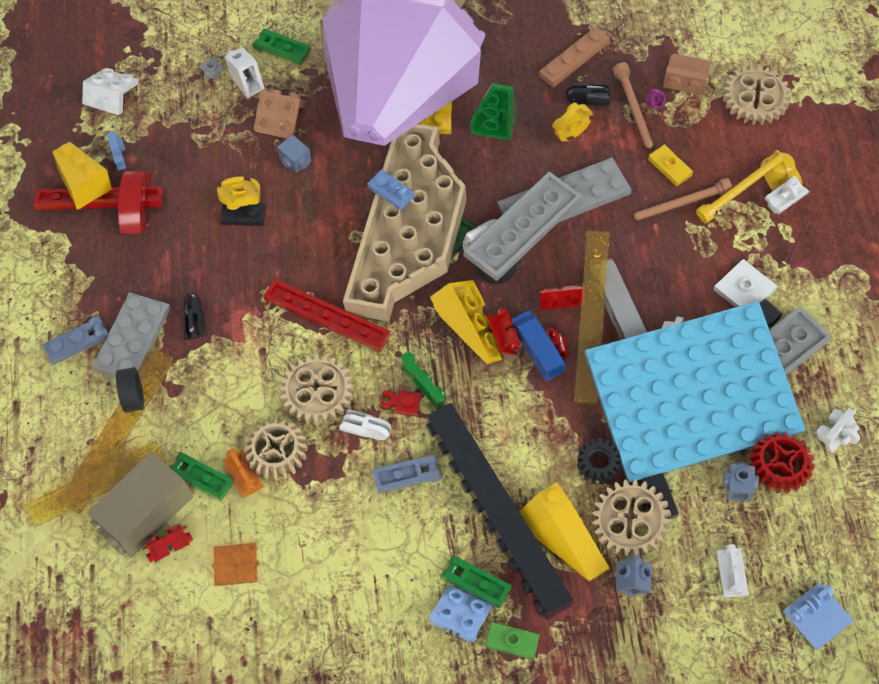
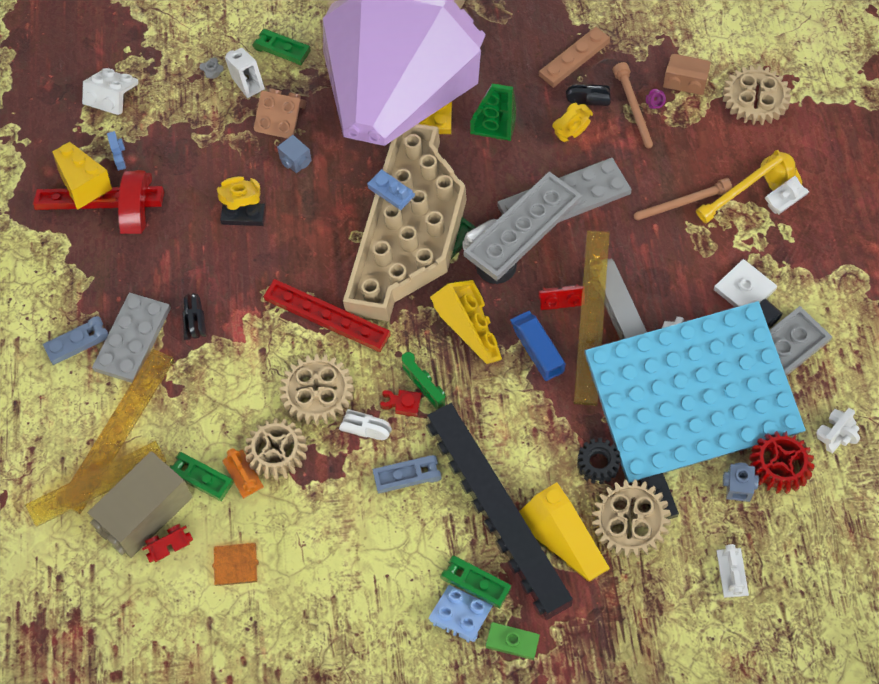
(129, 390): black tyre -> none
(506, 339): red hinge -> none
(559, 342): red arm -> none
(633, 576): sand blue brick -> none
(670, 165): yellow plate -> none
(818, 615): light blue hinge -> none

